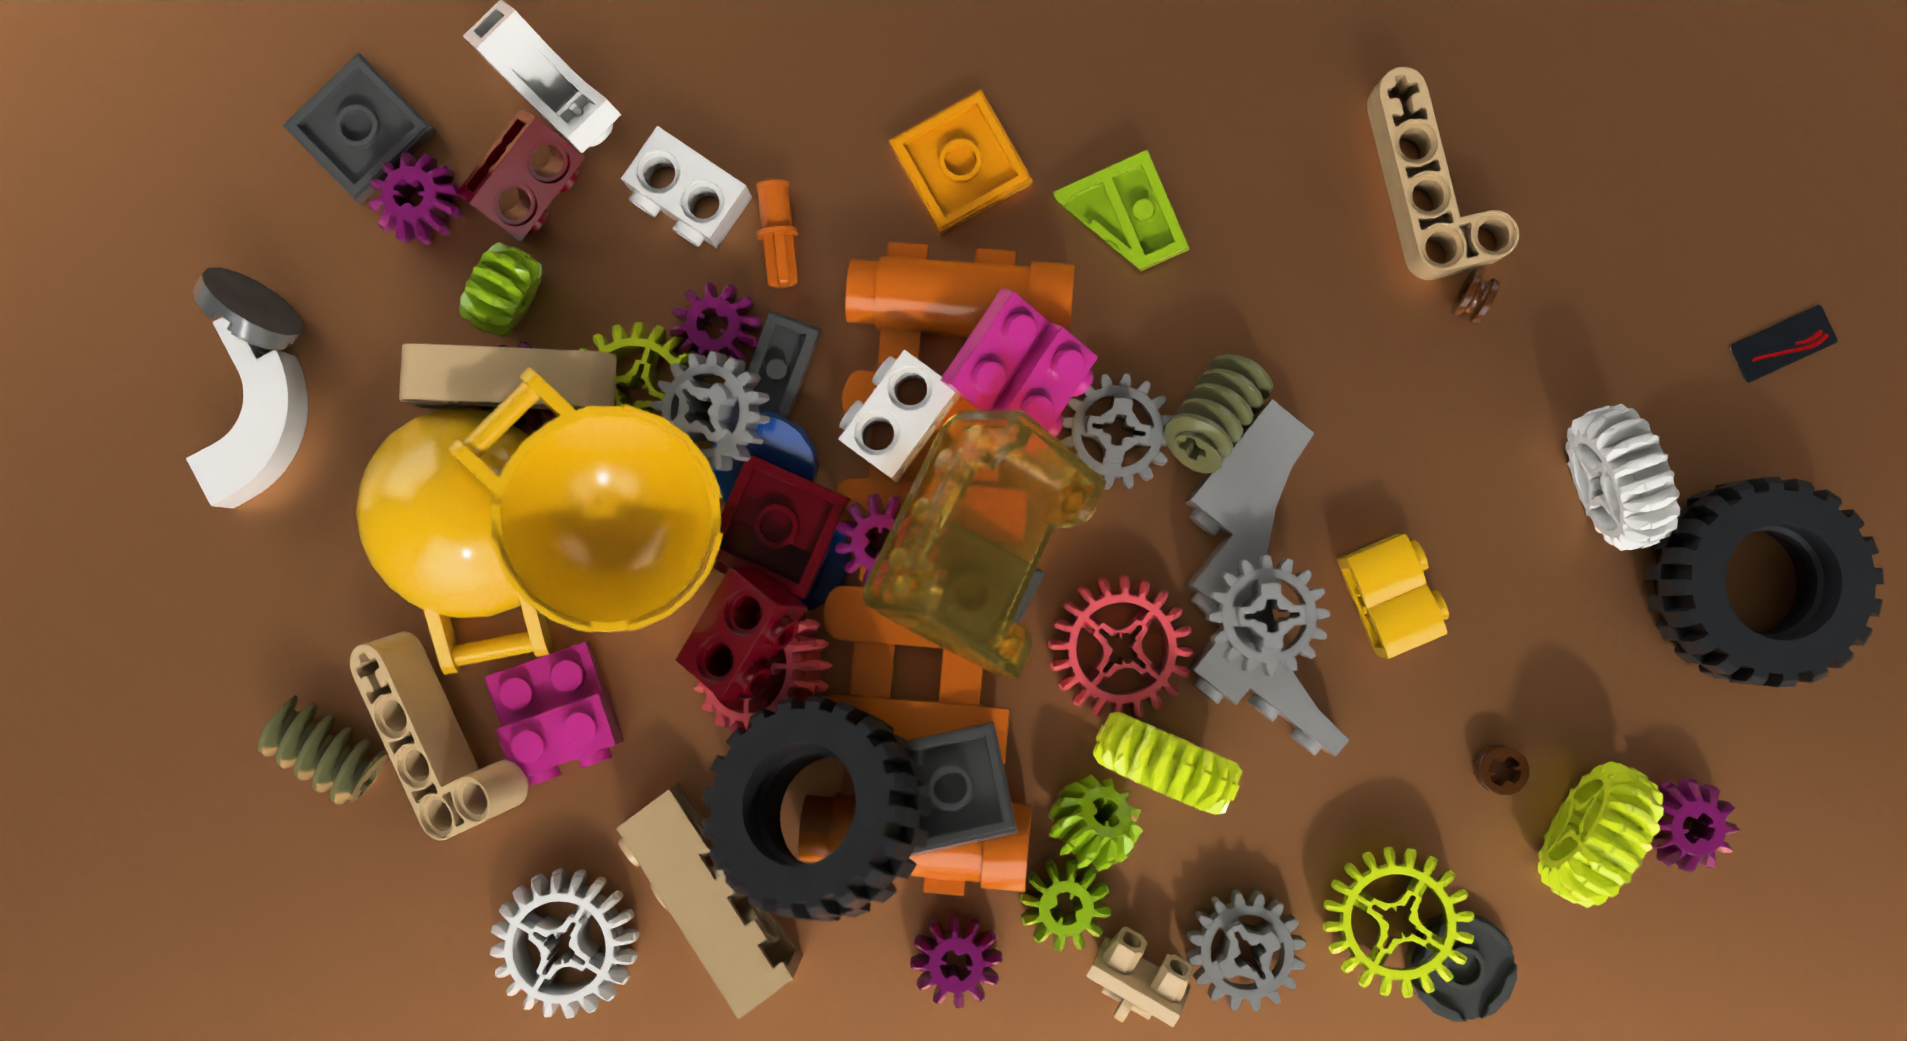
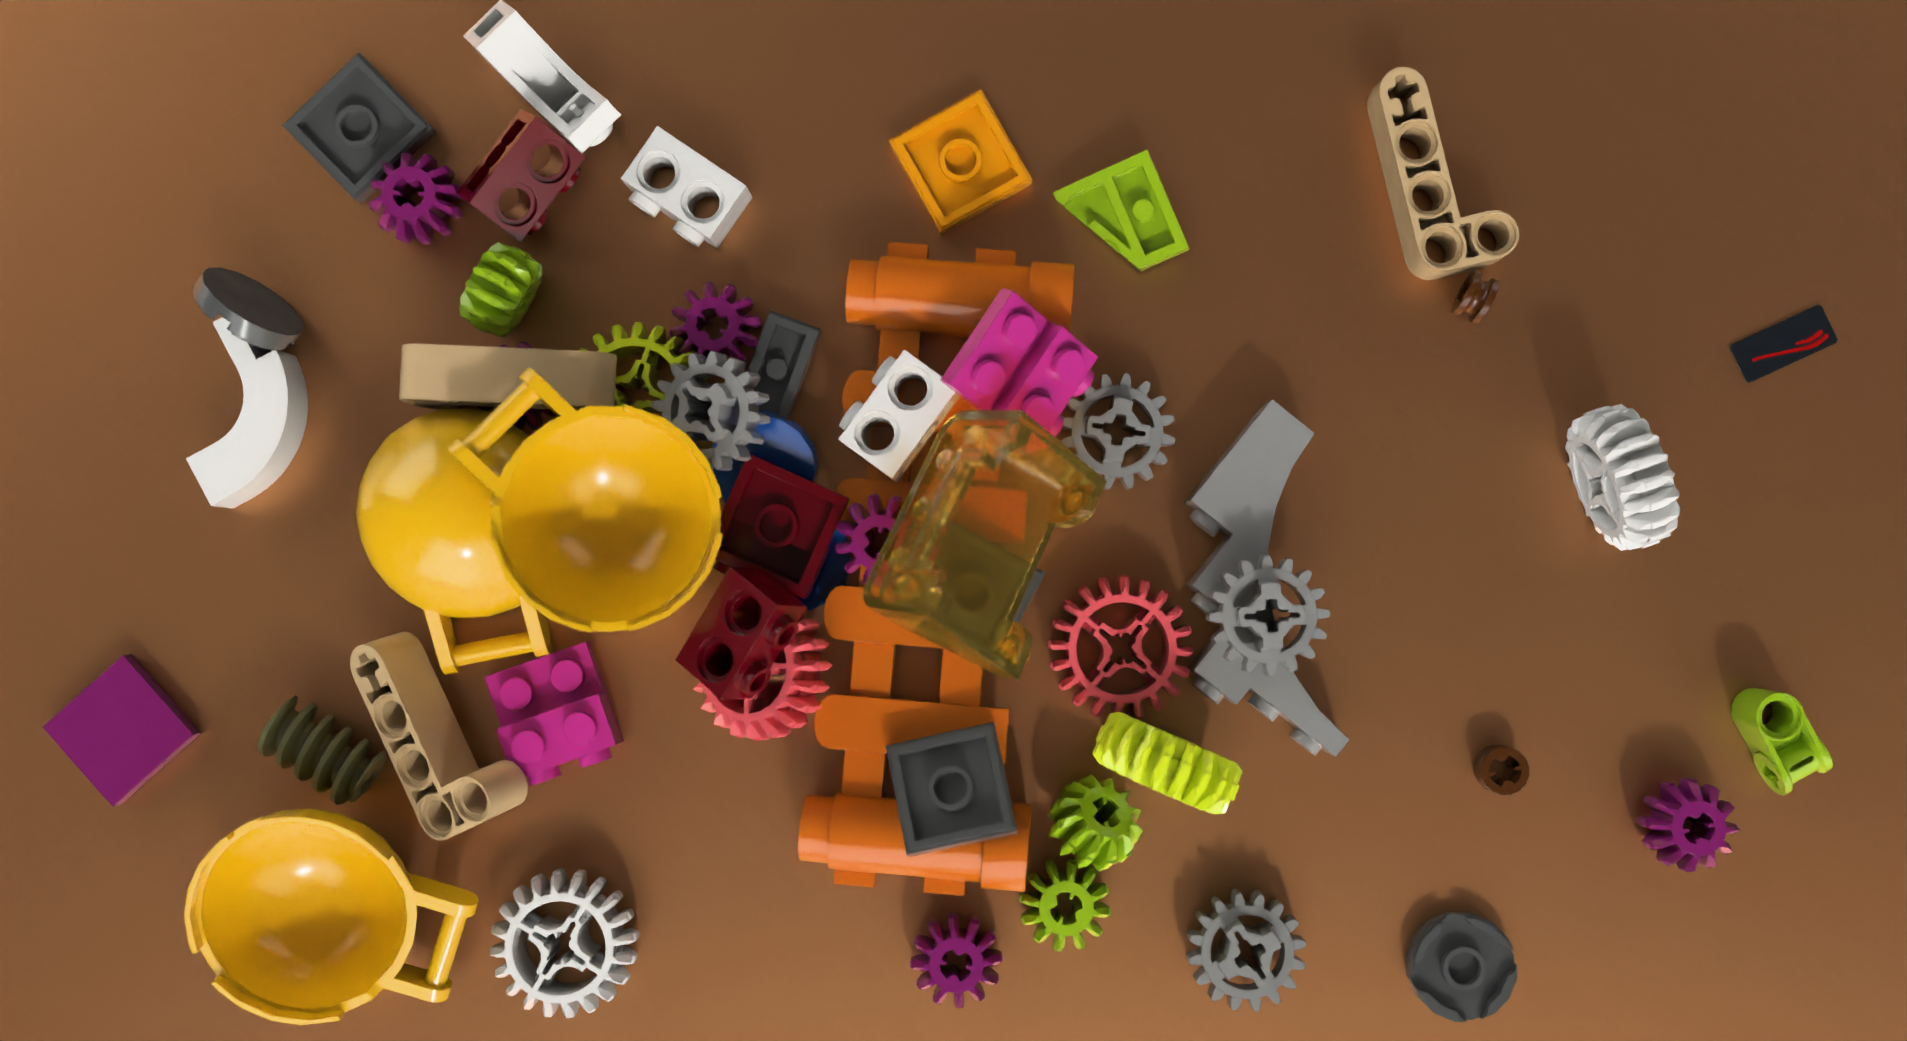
(121, 730): none -> magenta tile
(316, 918): none -> yellow windscreen
(734, 940): tan wedge -> none
(750, 798): black tyre -> none
(777, 233): orange axle -> none
(1139, 983): tan hips -> none
(1217, 412): olive piece -> none
(1394, 595): yellow brick -> none
(1440, 946): neon yellow gear -> none
(1600, 834): neon yellow gear -> none
(1786, 745): none -> lime piece
(1832, 582): black tyre -> none

